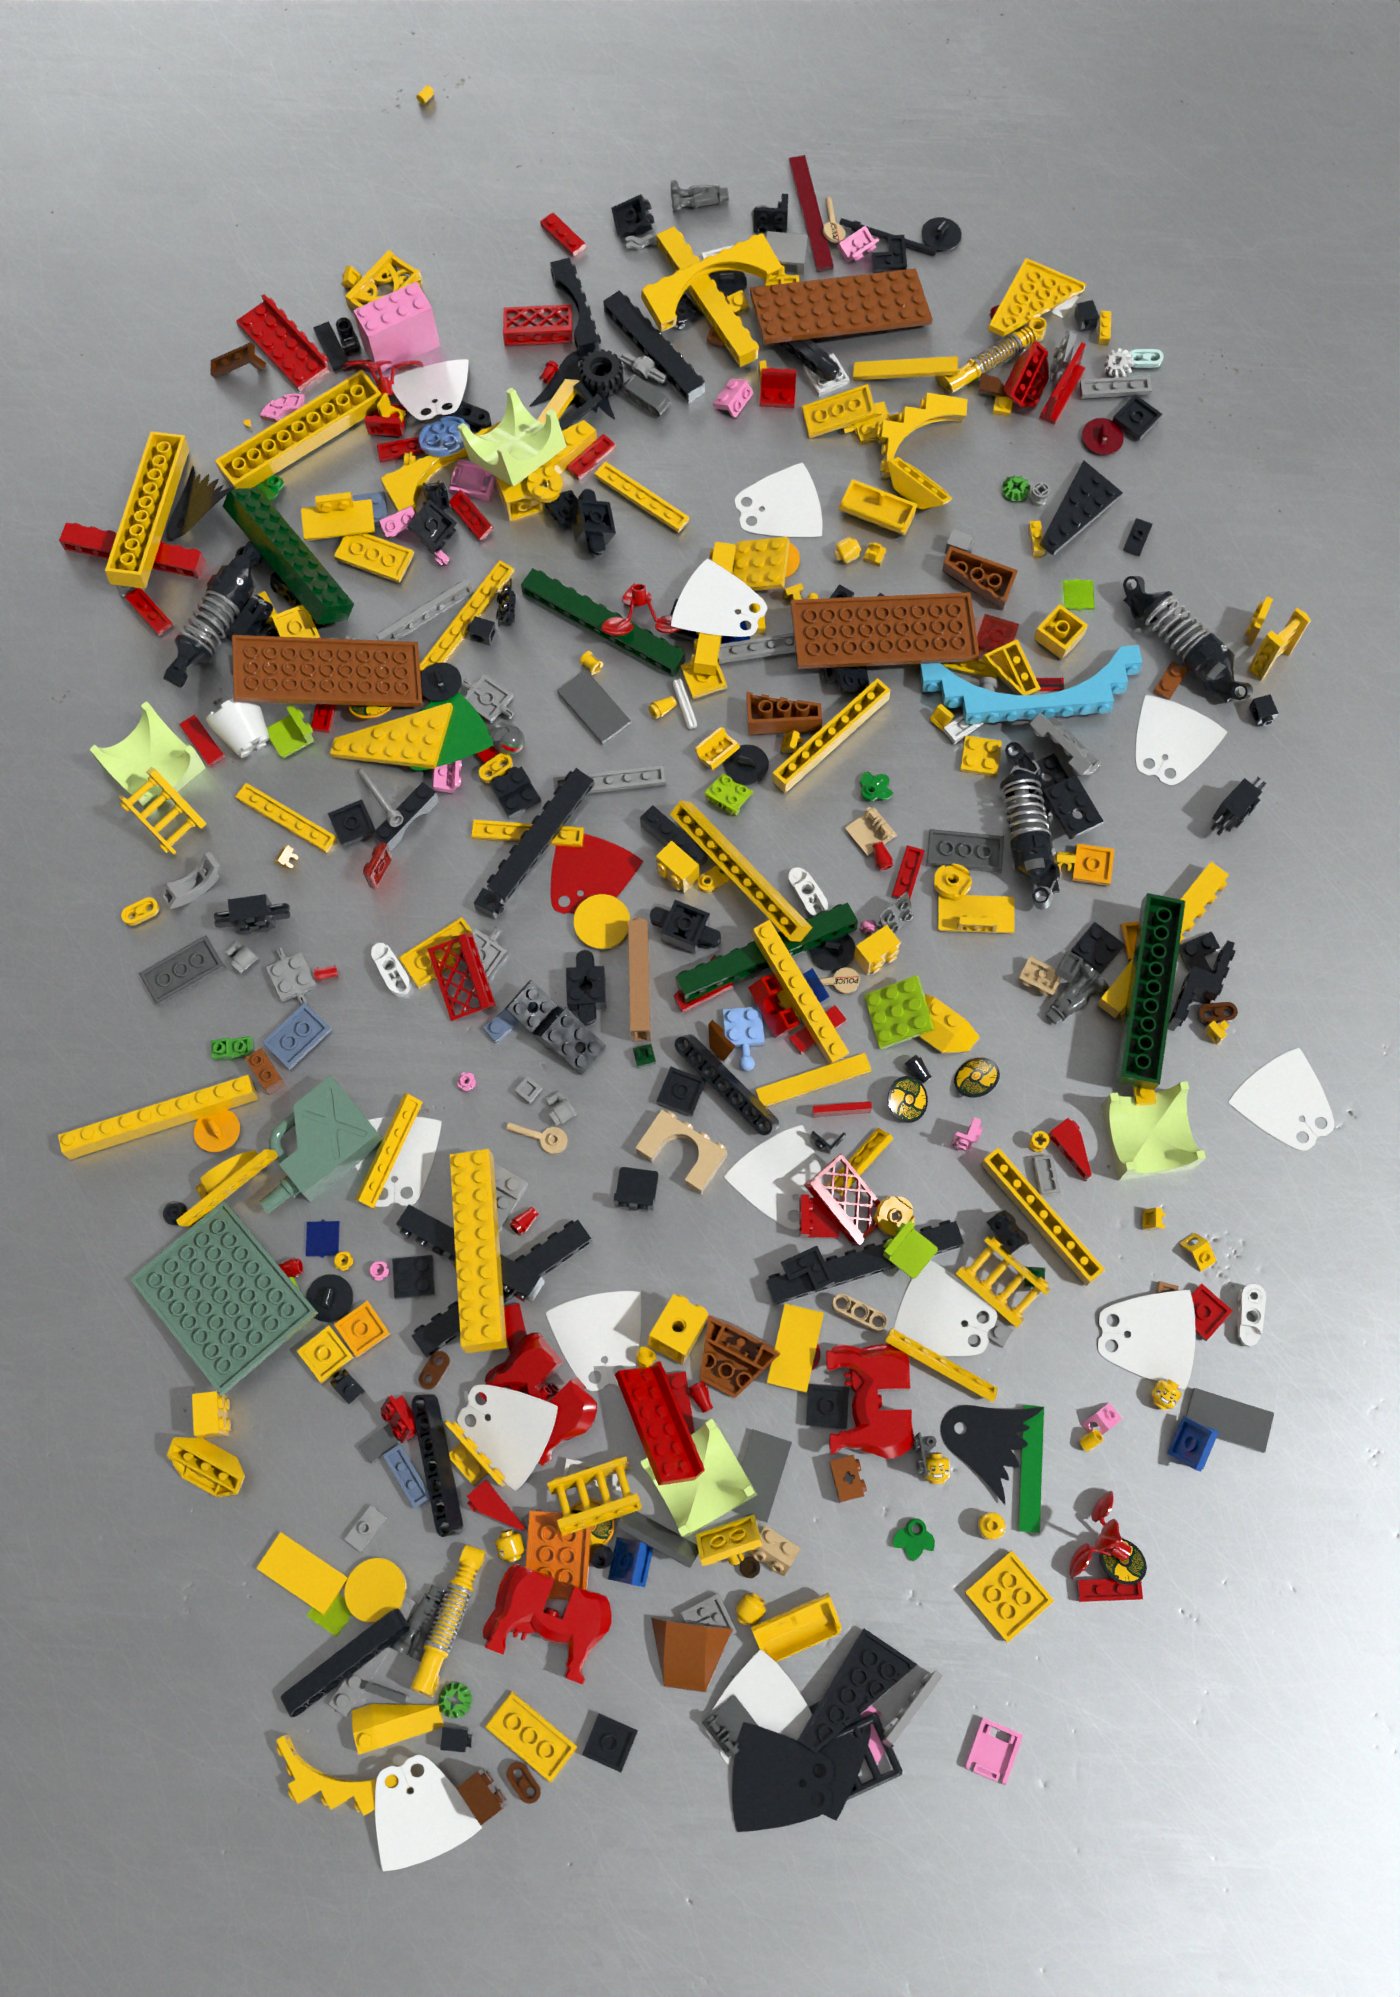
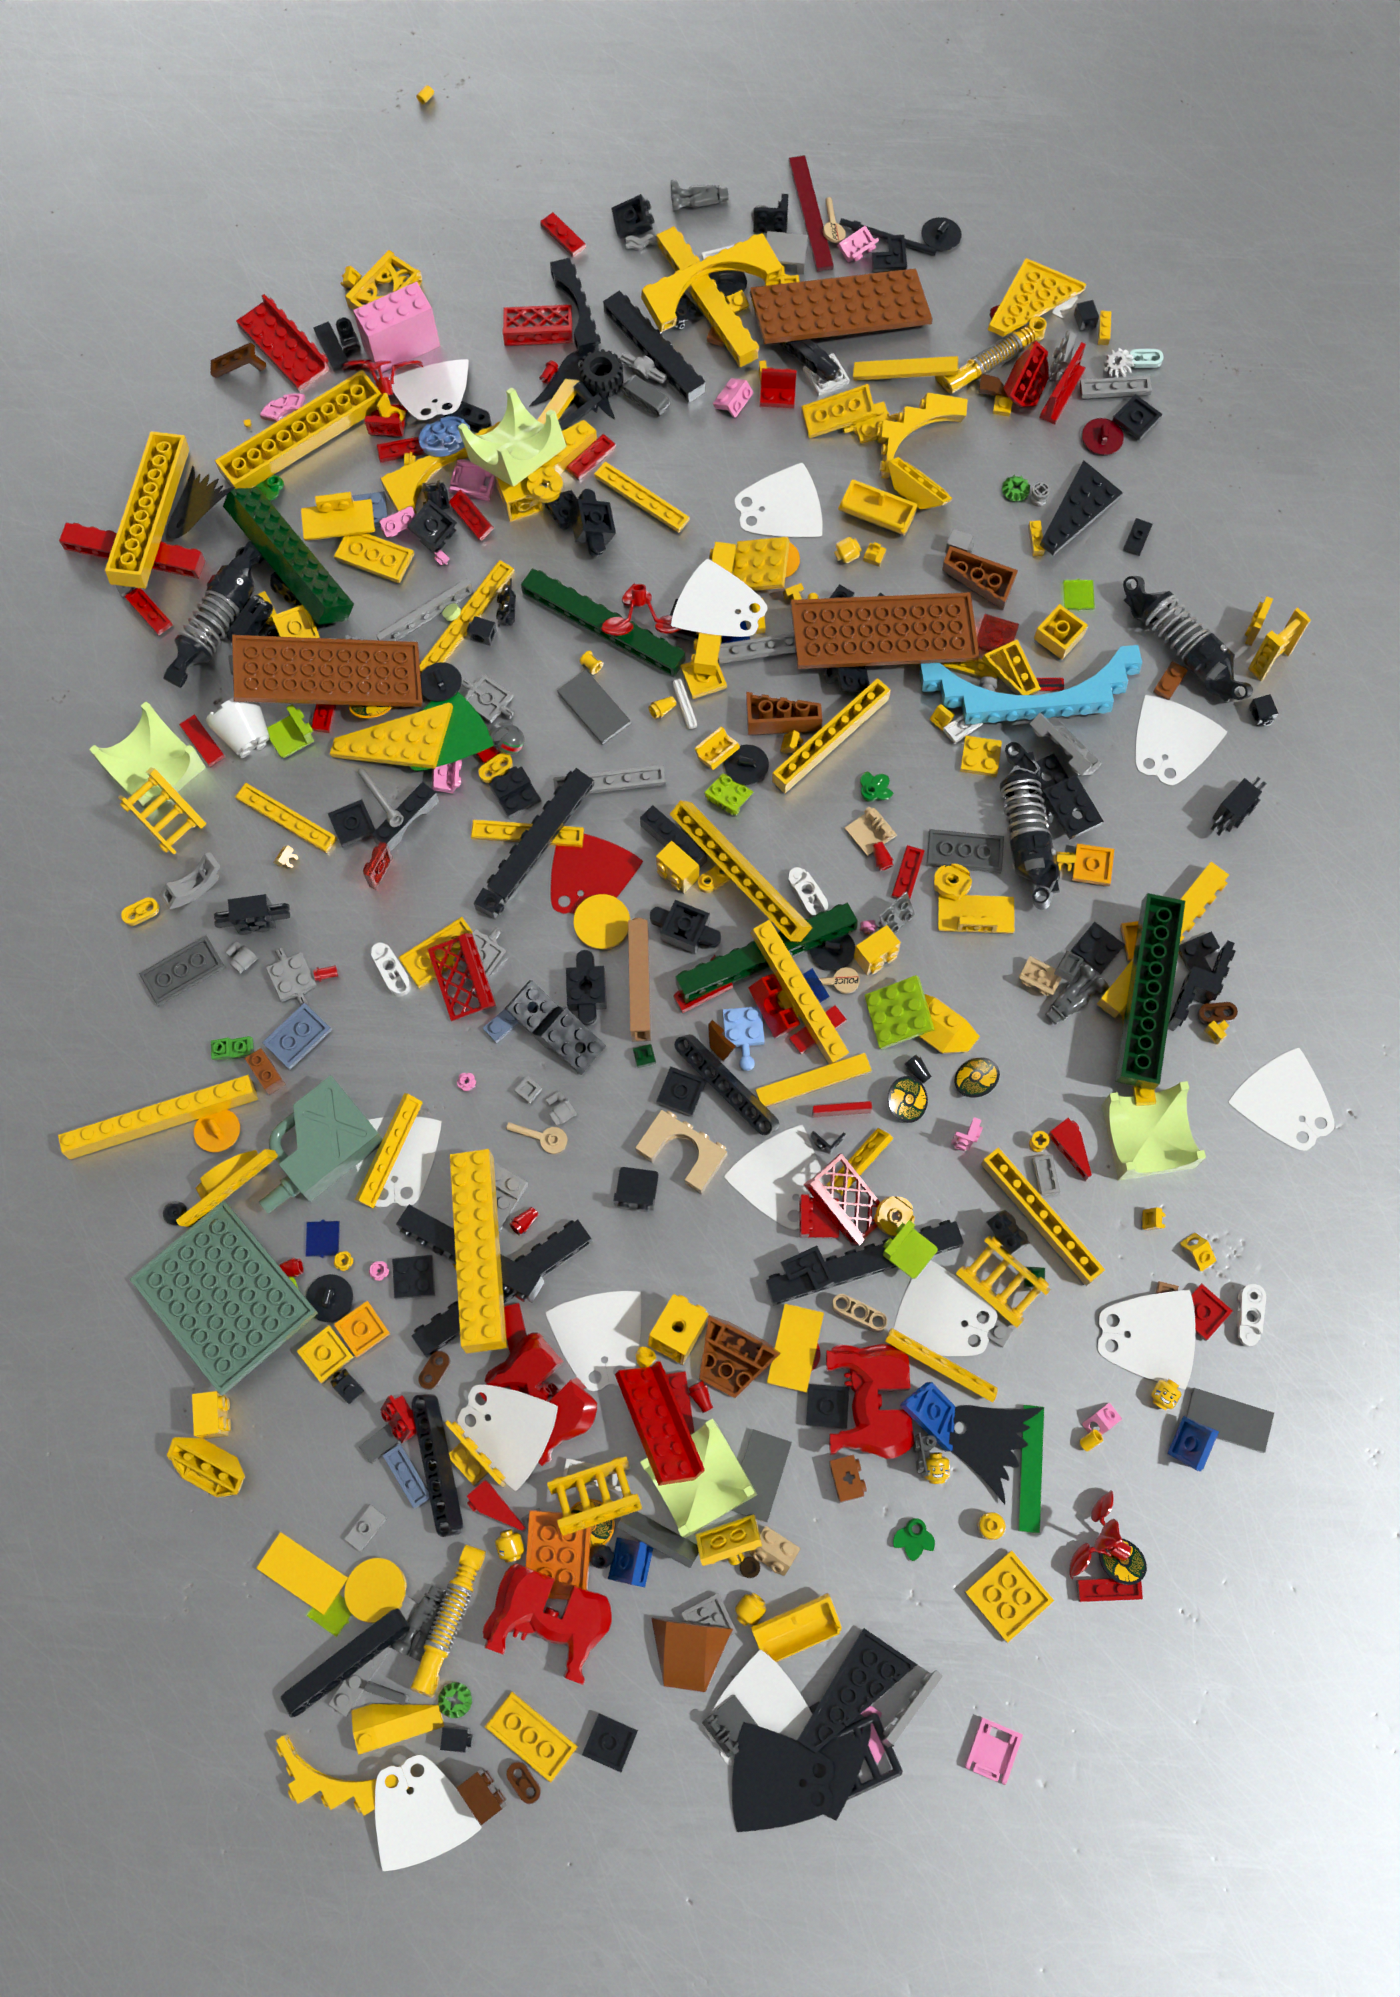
(451, 612): none -> yellowish green tile
(932, 1412): none -> blue wing

